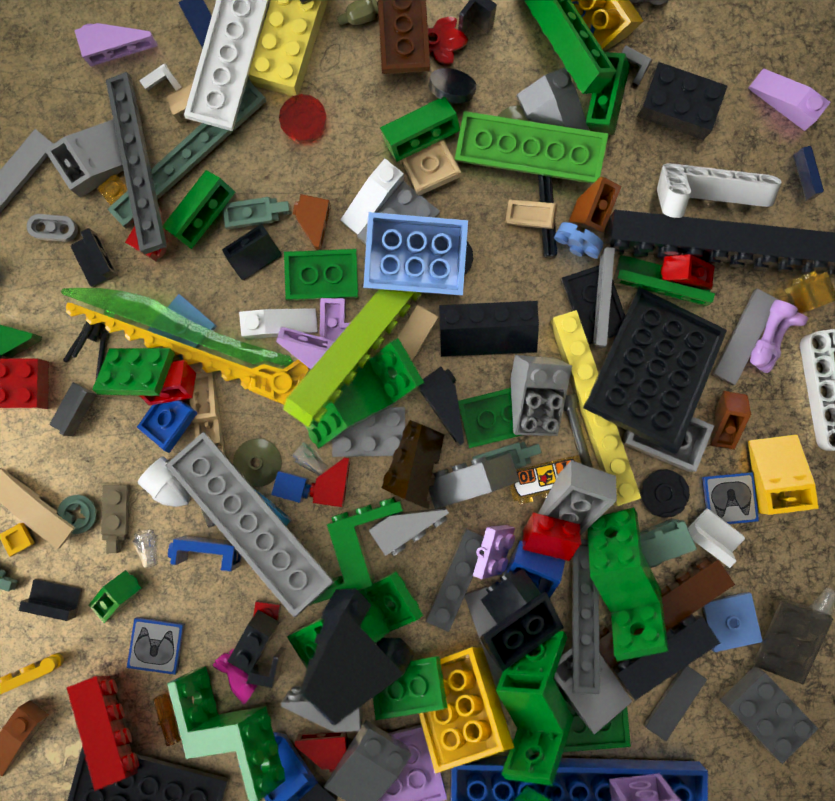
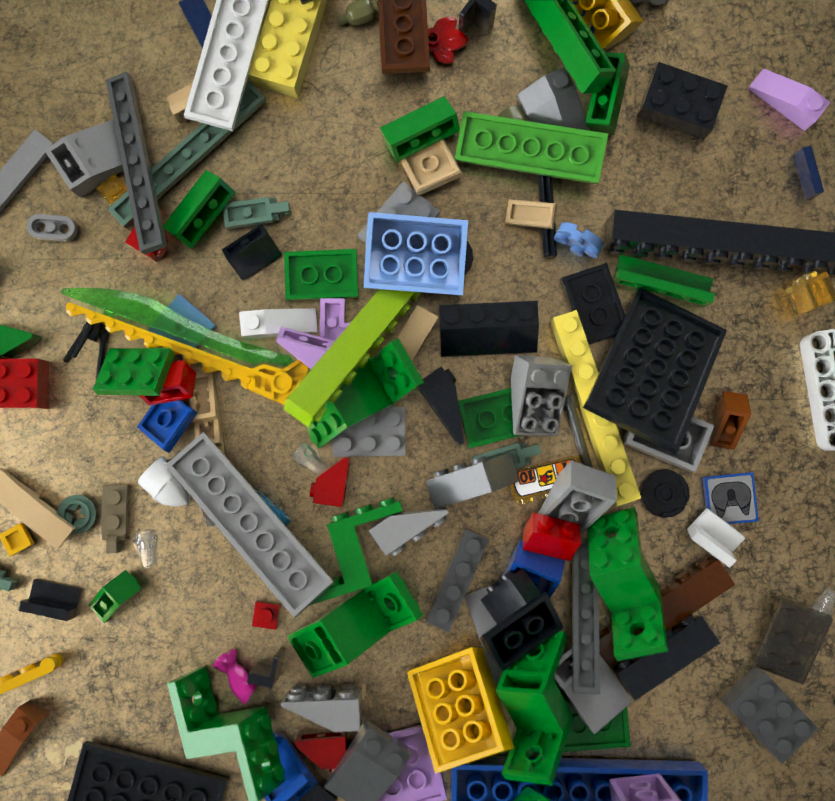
(72, 409): dark grey panel -> none
(93, 258): black panel -> none
(102, 730): red brick -> none
(108, 42): lavender slope -> none
(155, 645): tile -> none
(159, 75): white tile -> none
(166, 719): clear orange axle -> none
(181, 546): blue panel -> none
(253, 641): black brick -> none
(269, 461): olive dish -> none
(291, 487): blue brick -> none
(302, 118): clear red tile -> none
(313, 216): dark orange slope -> none
(347, 662): black wedge -> none
(372, 195): white slope -> none
(413, 693): green plate -> none
(414, 463): dark brown wedge -> none
(452, 84): black tile -> none
(495, 547): lavender plate -> none
(595, 205): dark orange slope -> none
(603, 298): light grey tile -> none
(639, 60): light grey tile -> none
(666, 541): sand green wedge -> none
(675, 702): dark grey tile -> none
(682, 182): white beam -> none
(688, 271): red slope -> none
(733, 621): medium blue plate -> none
(744, 337): light grey tile -> none
(768, 348): lavender piece -> none
(781, 475): yellow slope -> none

